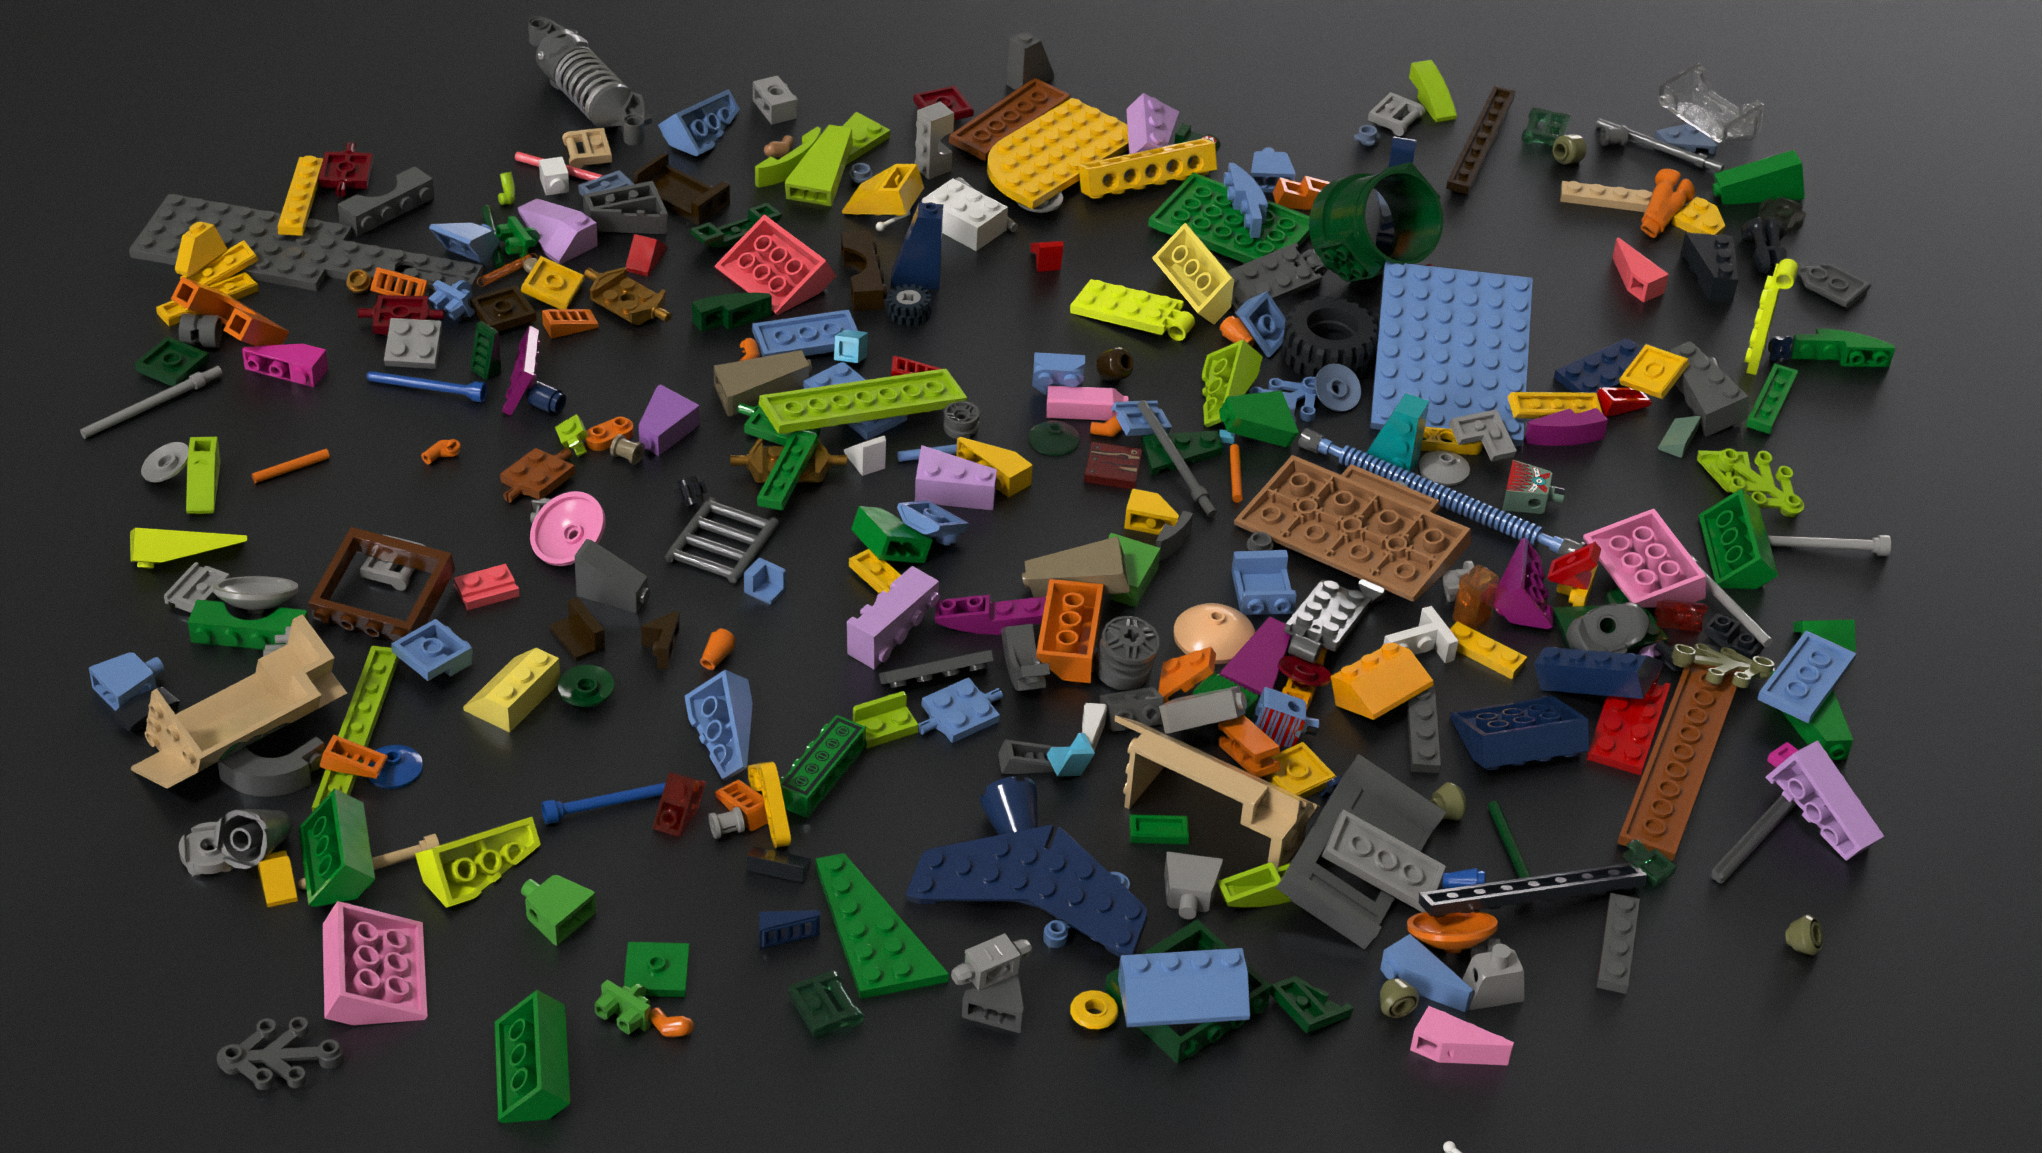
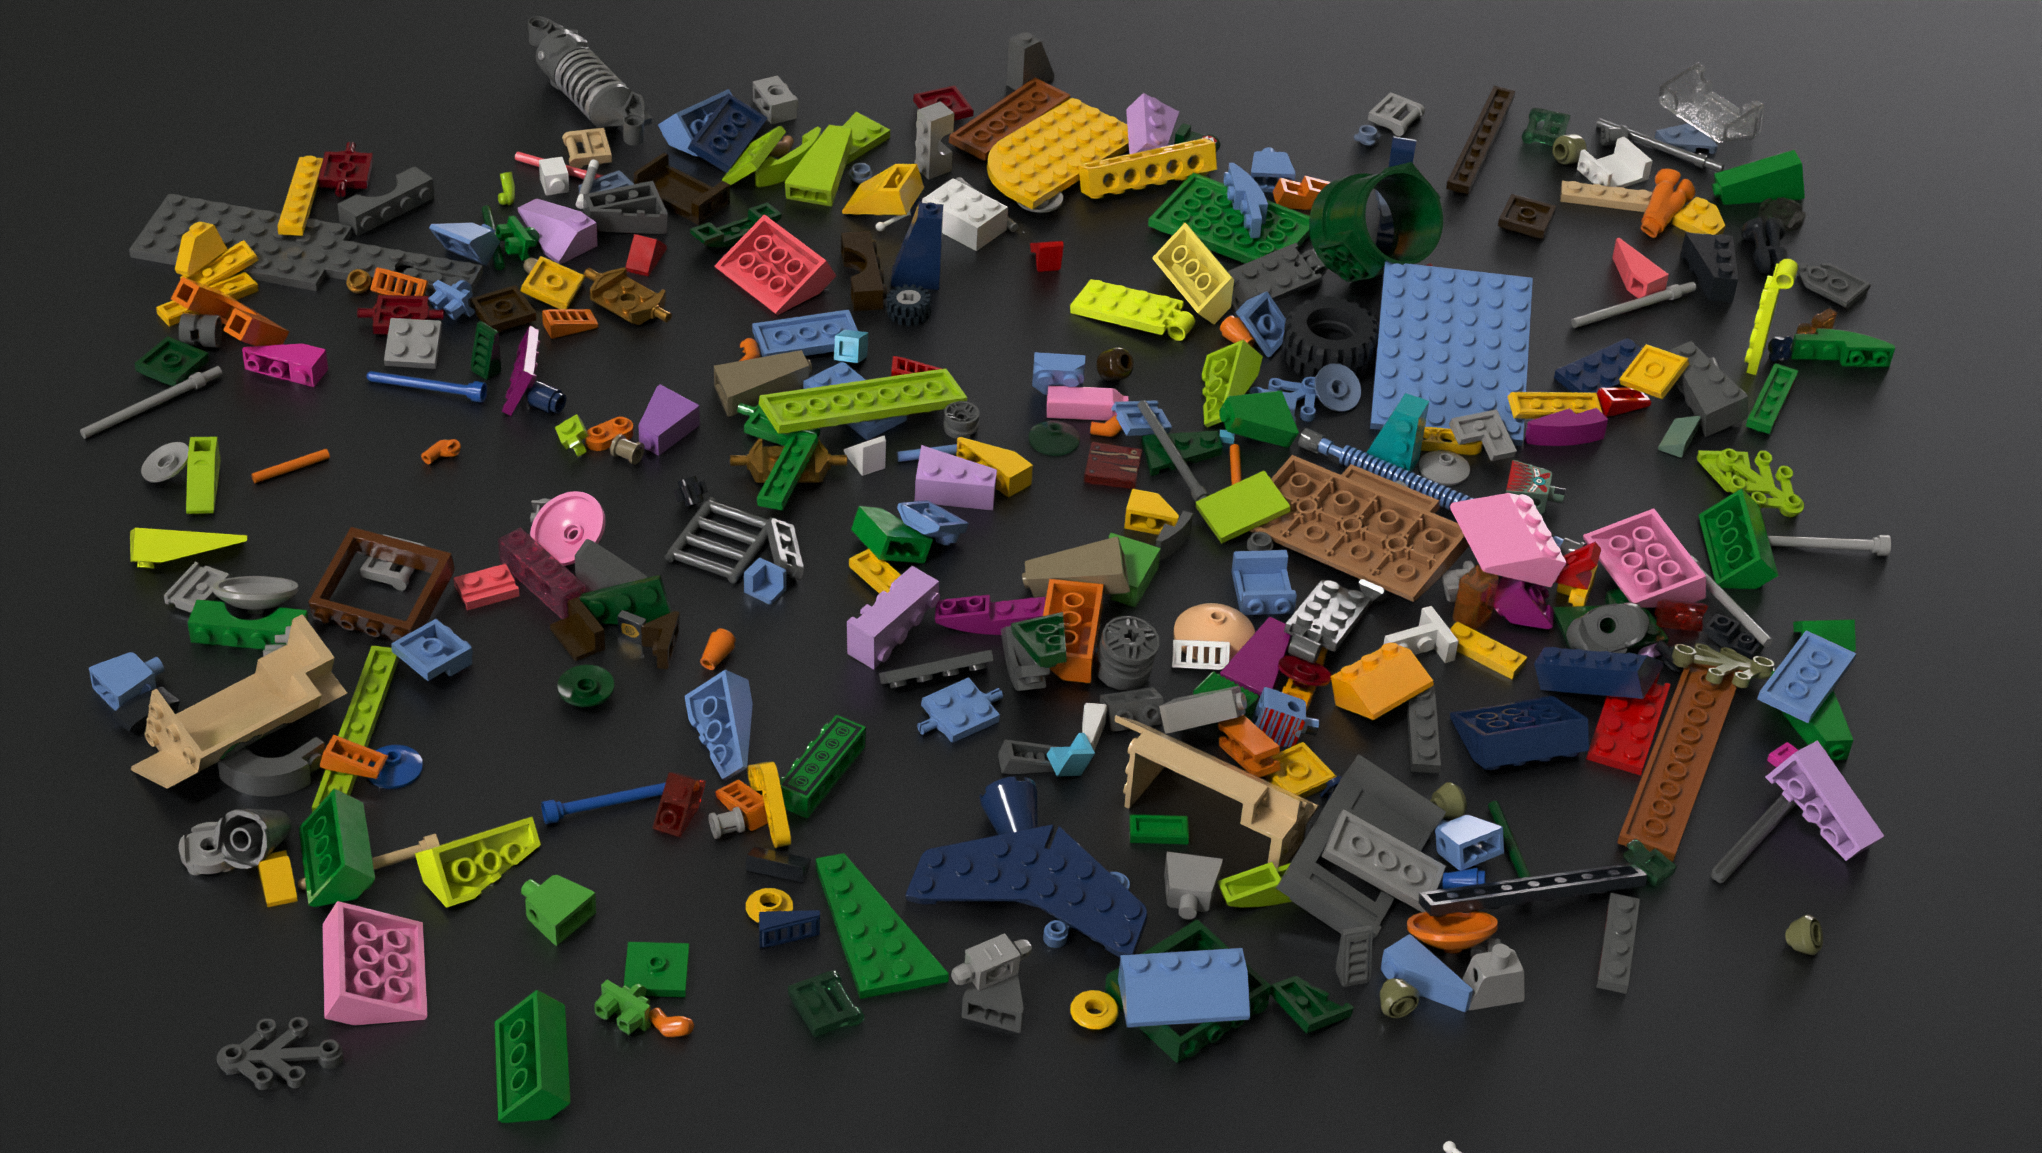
(505, 273): orange piece -> none
(516, 689): light yellow slope -> none
(537, 474): dark orange plate -> none
(539, 571): none -> clear pink brick
(587, 183): none -> light grey bar
(630, 626): none -> tile
(640, 597): none -> dark green wing
(727, 133): none -> dark blue plate
(730, 310): dark green slope -> none
(754, 155): none -> lime tile
(767, 895): none -> yellow piece
(785, 547): none -> dark grey plate
(885, 719): lime bracket -> none
(1042, 639): none -> dark green wing
(1186, 671): orange wing -> none
(1224, 654): none -> white slope
(1243, 506): none -> lime tile
(1355, 959): none -> dark grey slope
(1432, 90): lime slope -> none
(1457, 1041): bright pink slope -> none
(1468, 841): none -> medium blue torso
(1510, 538): none -> bright pink slope
(1526, 216): none -> dark brown plate
(1620, 169): none -> white panel
(1672, 292): none -> light grey bar
(1823, 320): none -> clear orange plate

